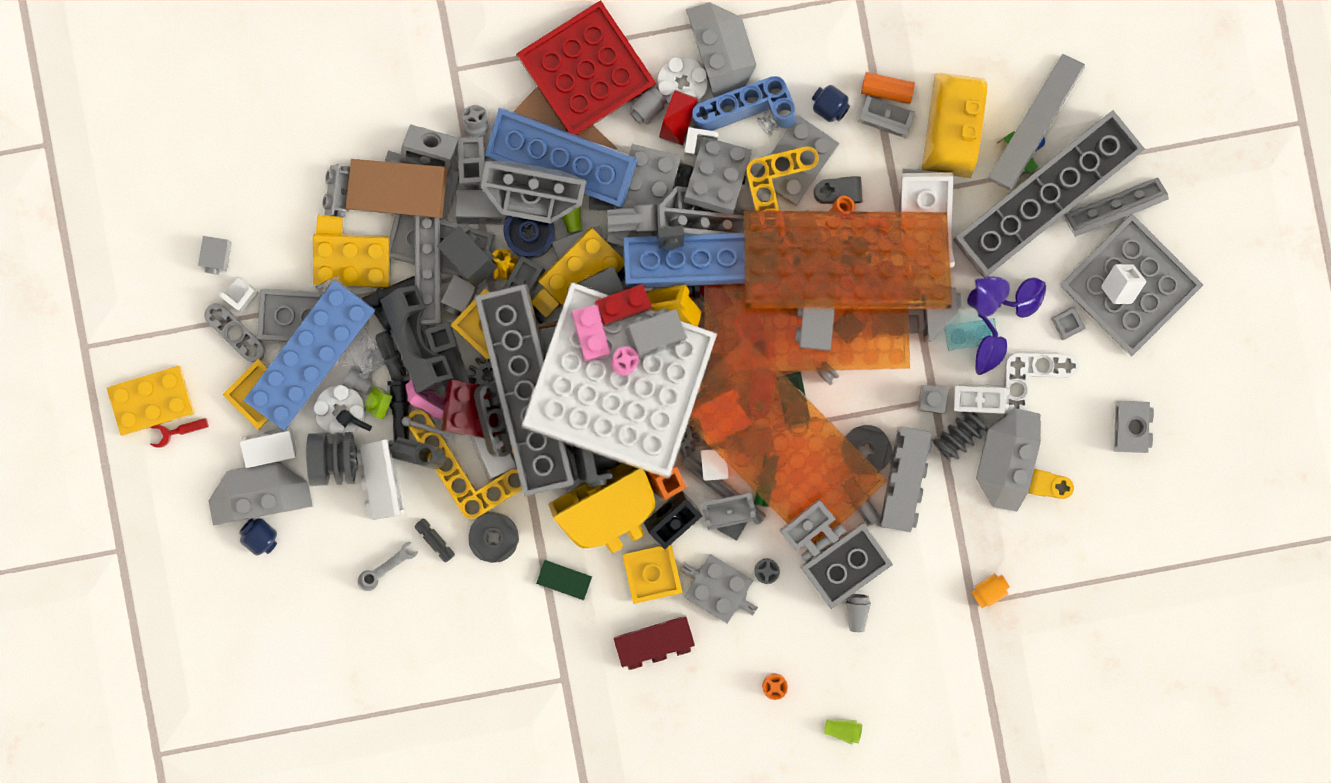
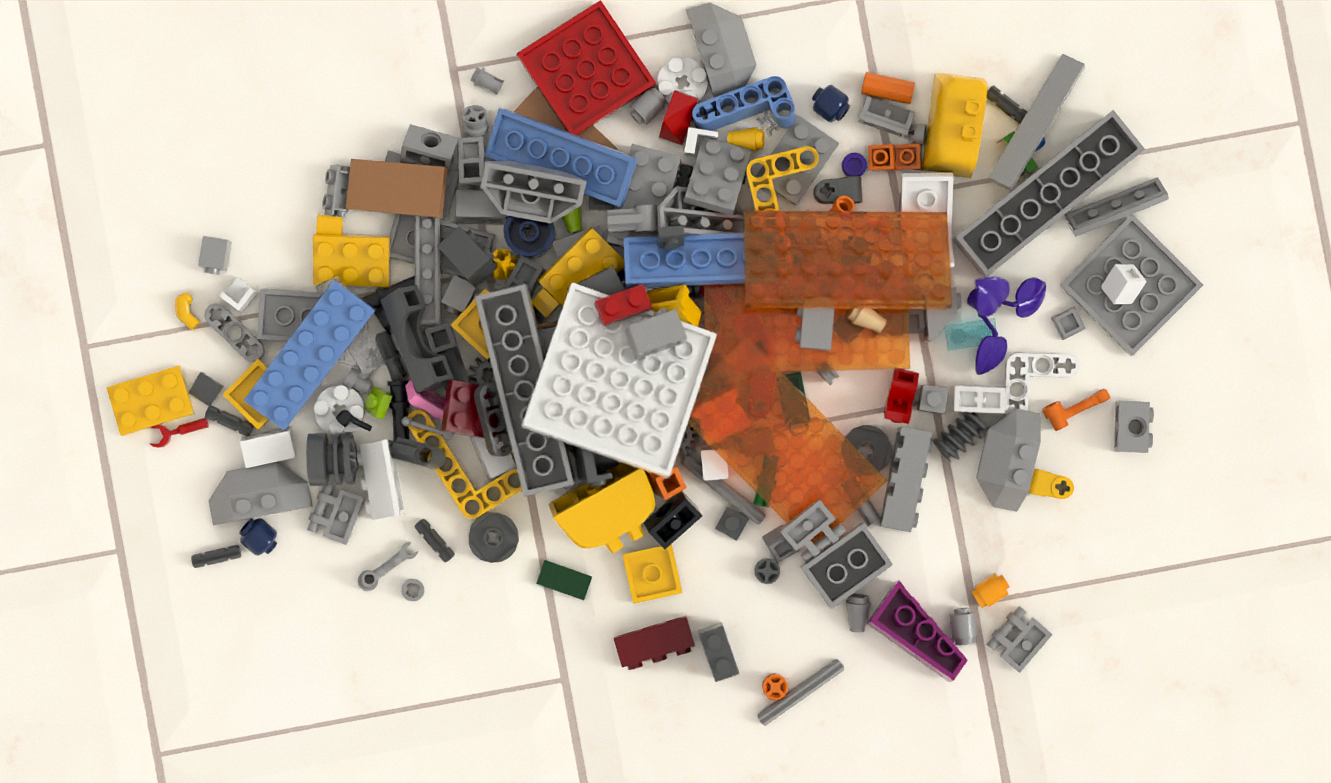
(183, 311): none -> yellow arm
(205, 389): none -> dark grey slope
(216, 556): none -> dark grey axle
(229, 420): none -> dark grey axle
(343, 516): none -> light grey plate
(405, 588): none -> light grey bush
(486, 80): none -> light grey pin
(590, 333): bright pink plate -> none
(626, 356): bright pink wheel -> none
(718, 588): light grey plate -> none
(718, 652): none -> dark grey brick
(729, 511): light grey hinge -> none
(747, 138): none -> yellow cone
(778, 545): none -> light grey slope
(800, 692): none -> light grey axle
(844, 730): lime cone -> none
(854, 165): none -> dark purple tile
(866, 318): none -> tan cone
(894, 157): none -> orange slope
(901, 396): none -> red brick
(911, 628): none -> magenta wedge
(919, 134): none -> light grey hinge
(963, 626): none -> light grey brick
(1006, 104): none -> dark grey axle
(1025, 644): none -> light grey plate
(1058, 415): none -> orange brick

